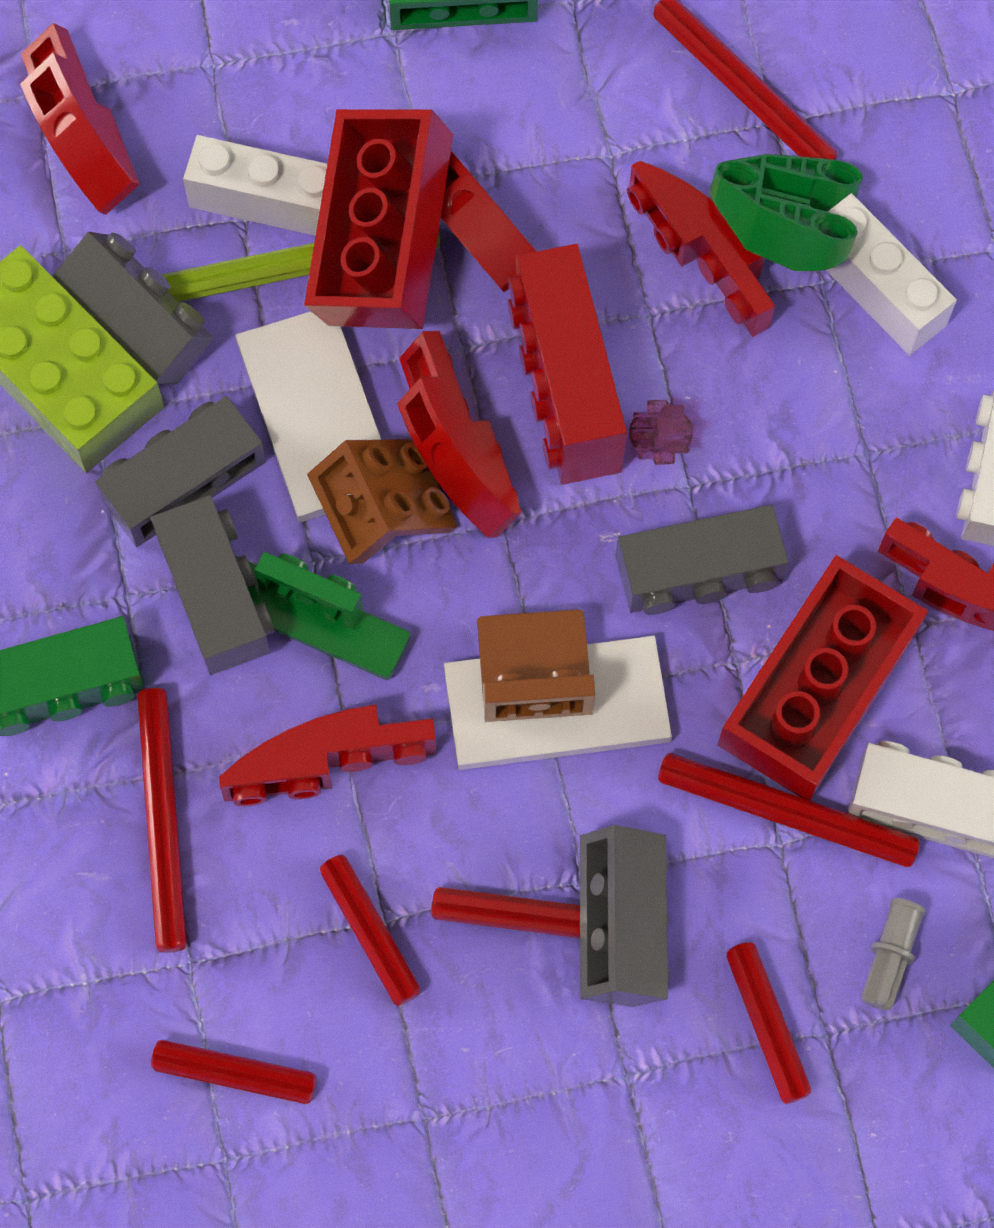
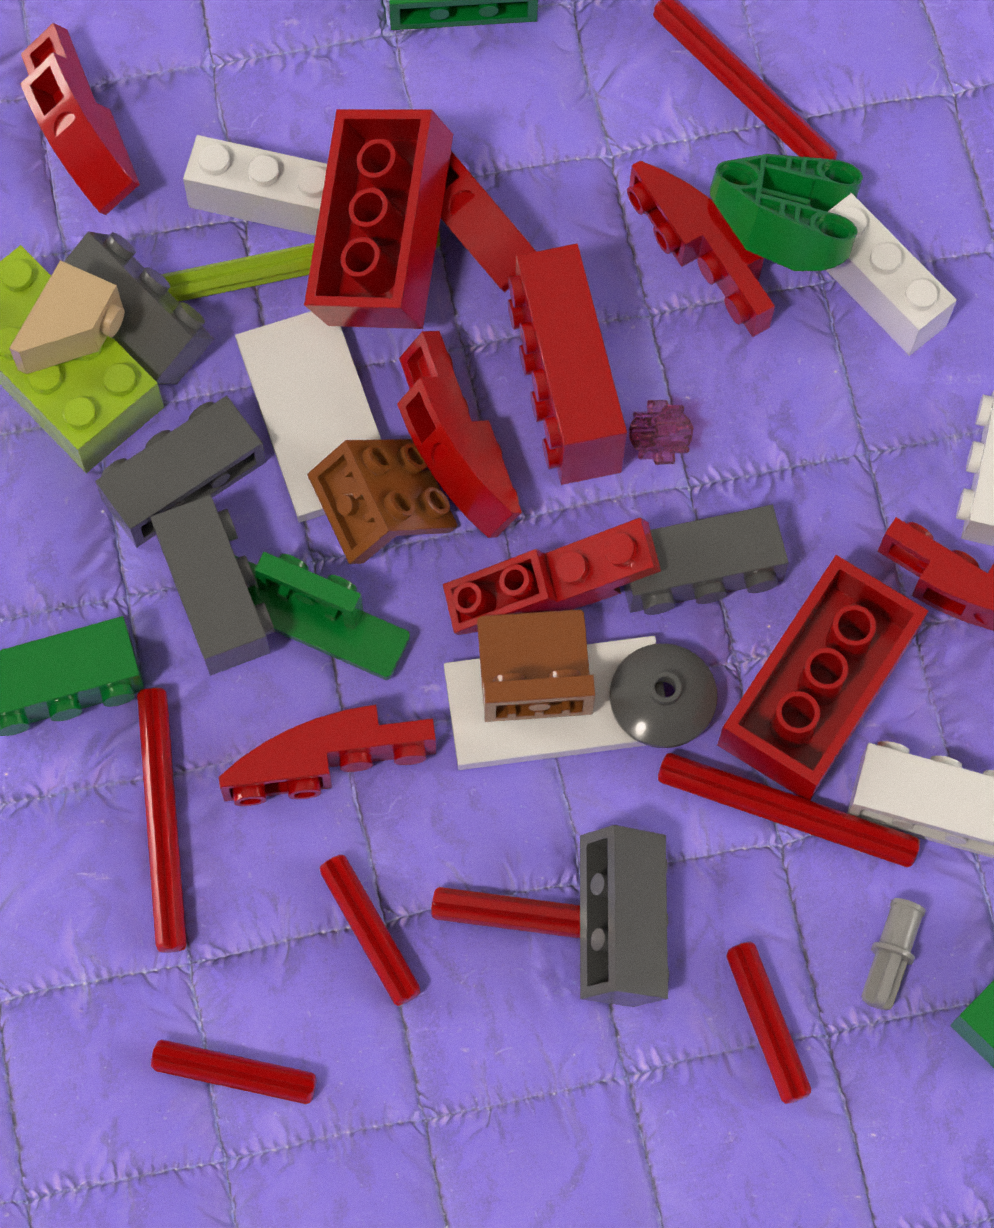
(67, 320): none -> tan slope
(555, 579): none -> red slope
(658, 719): none -> dark grey dish

